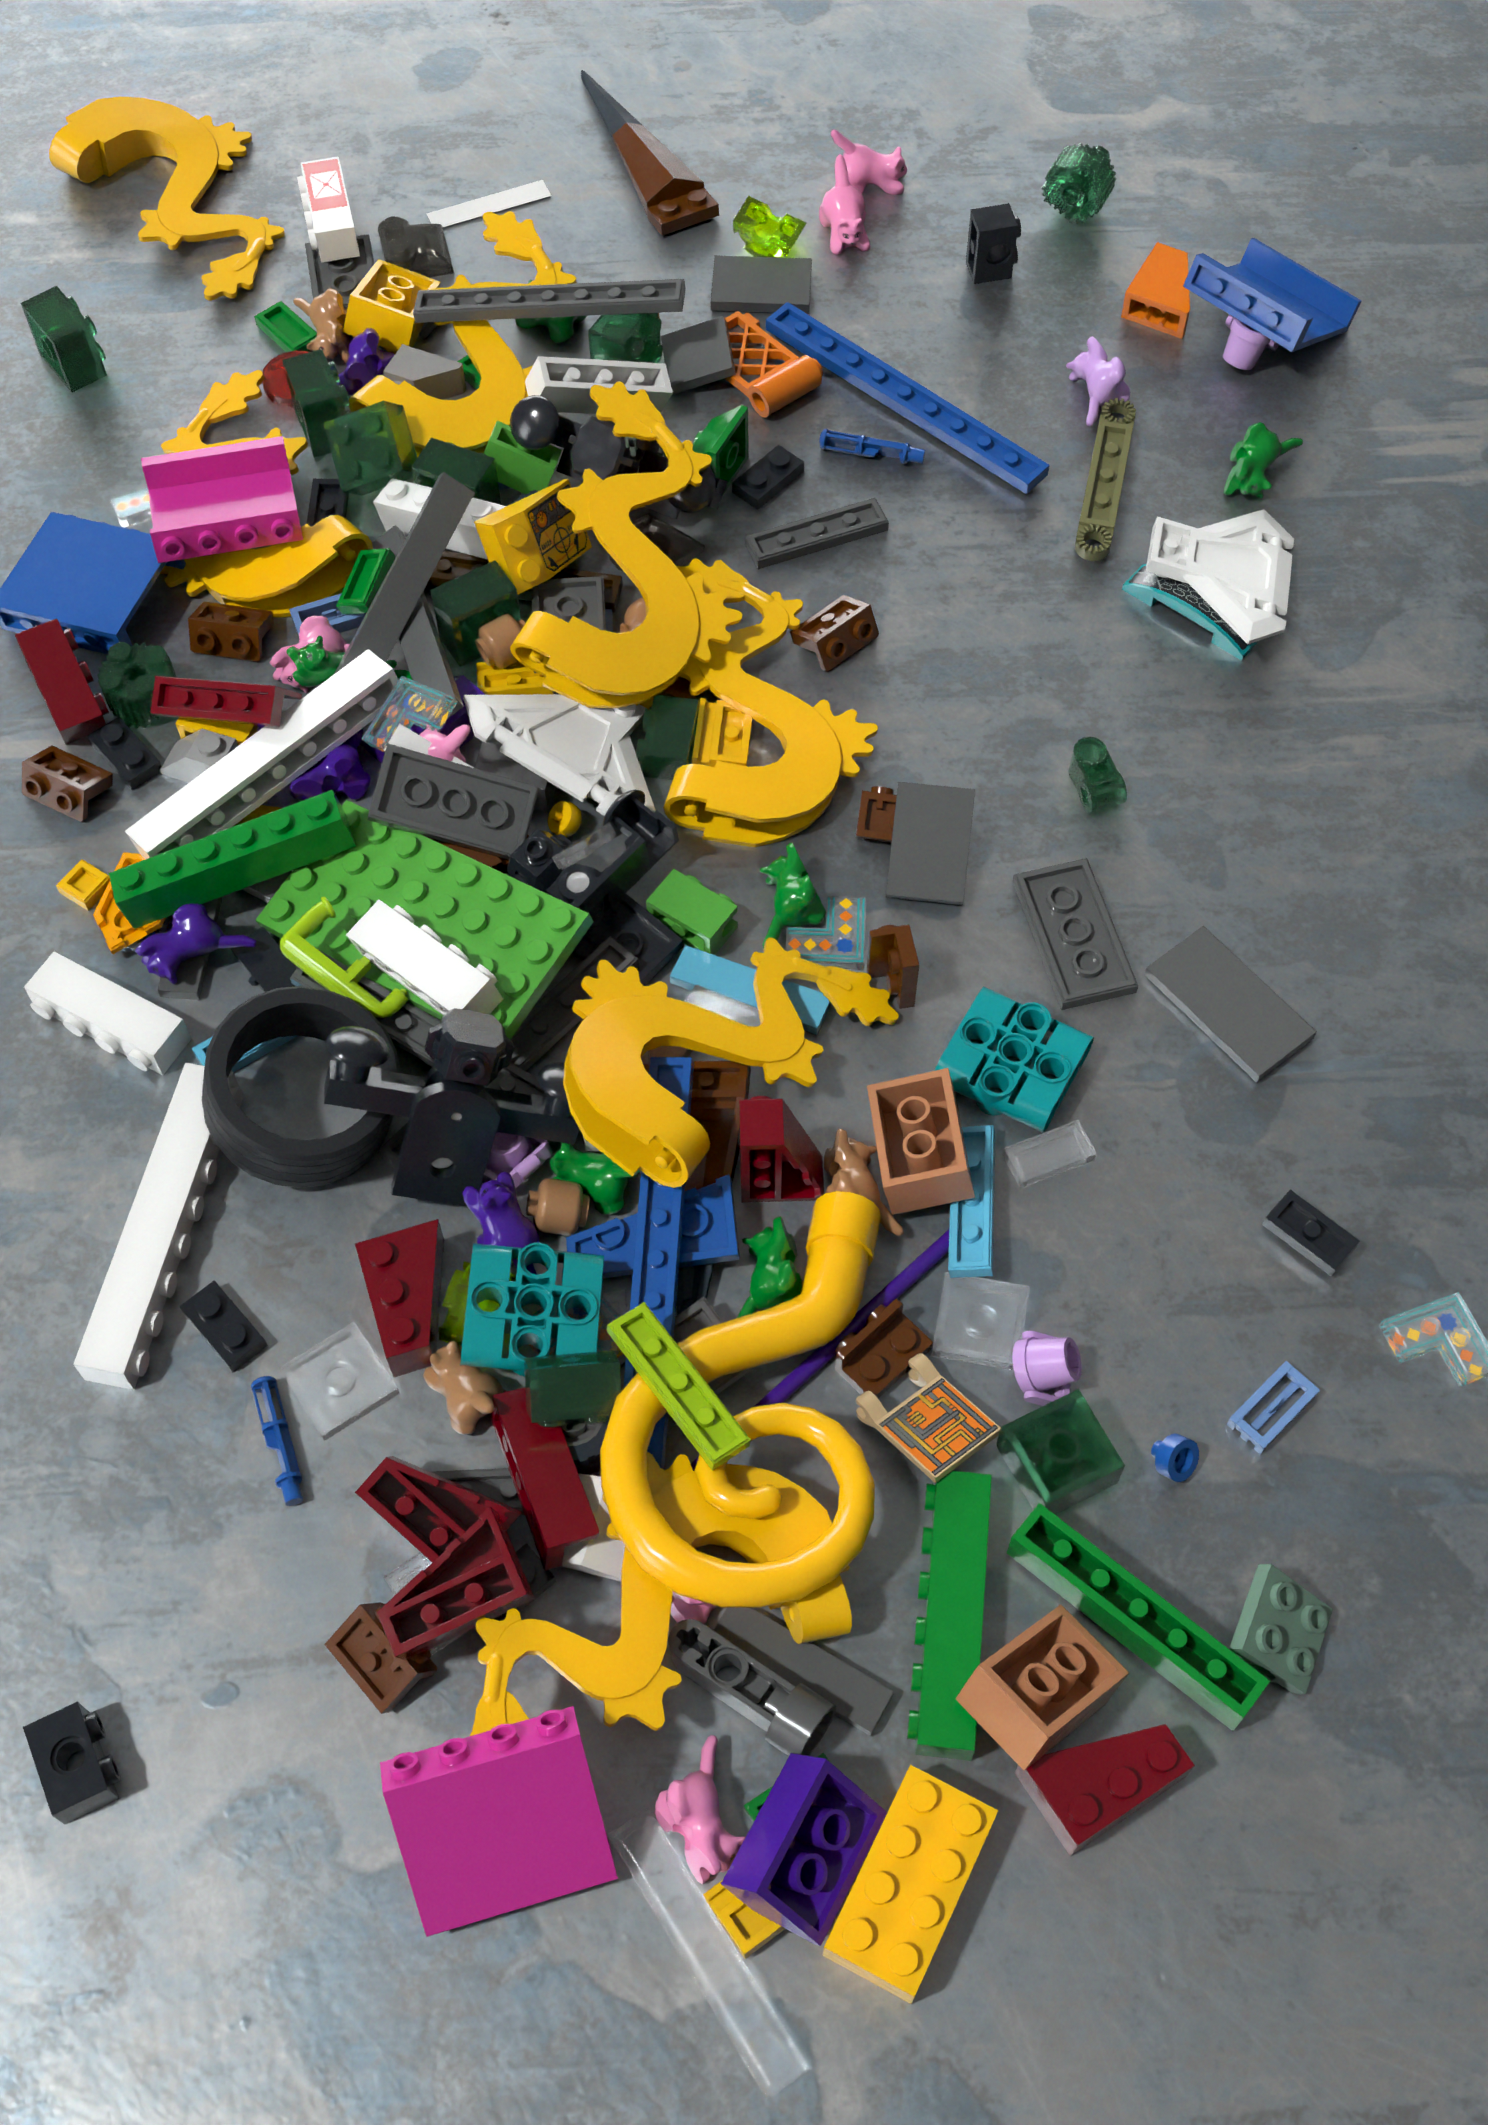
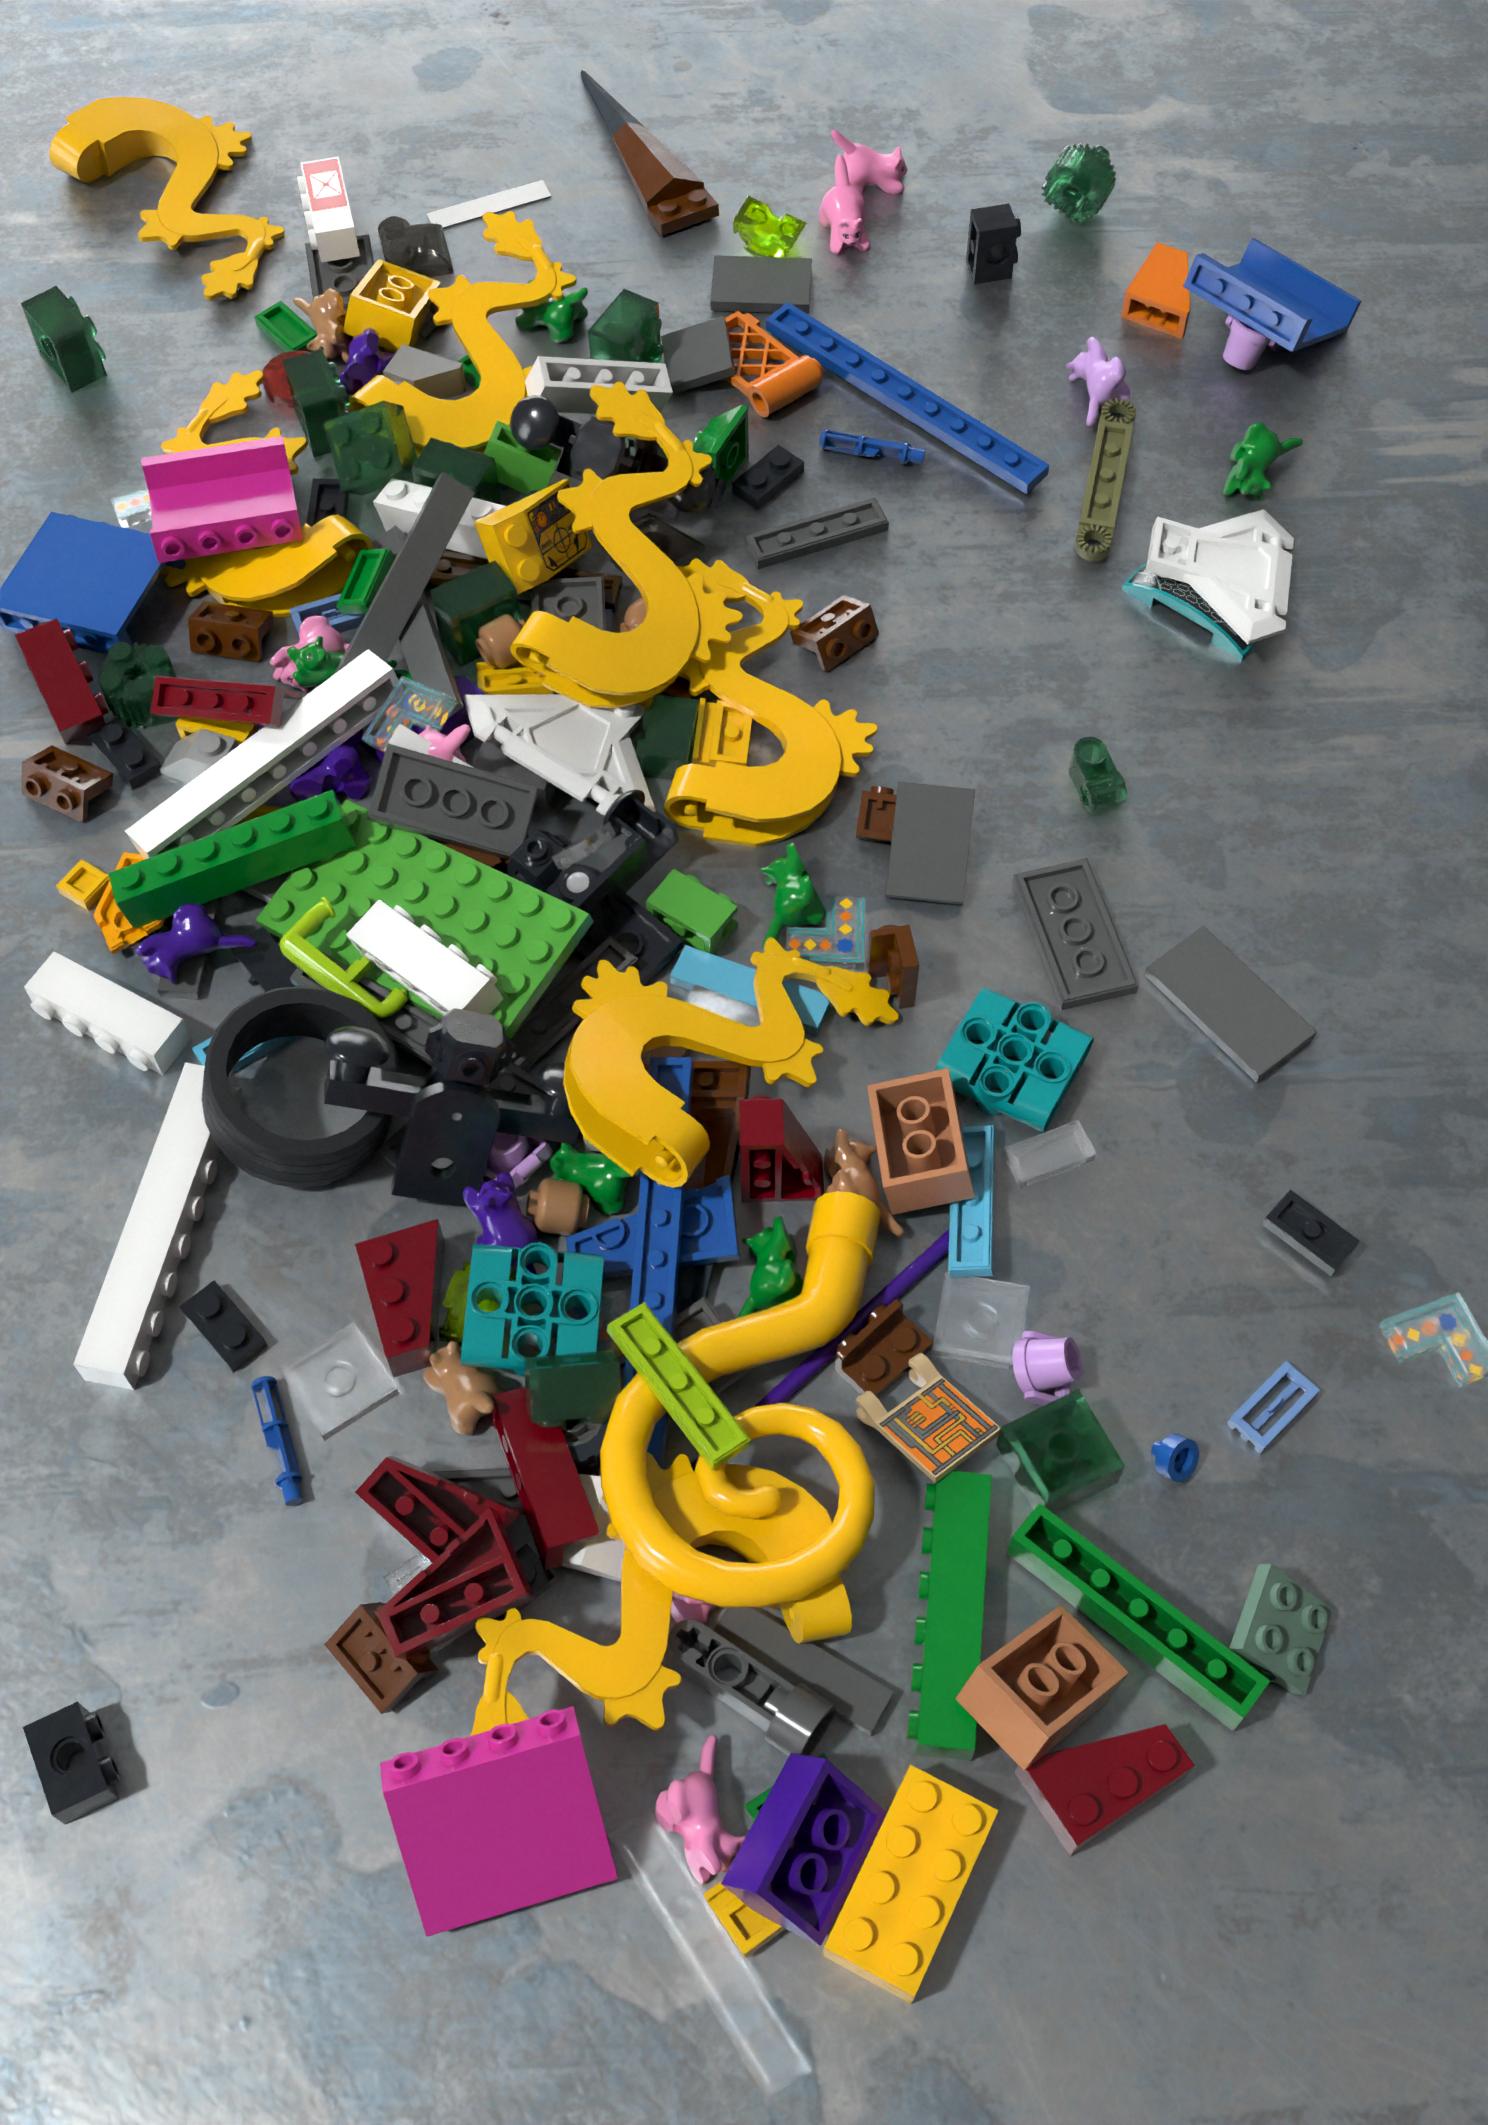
(550, 300): dark grey tile -> none
(564, 818): yellow piece -> none

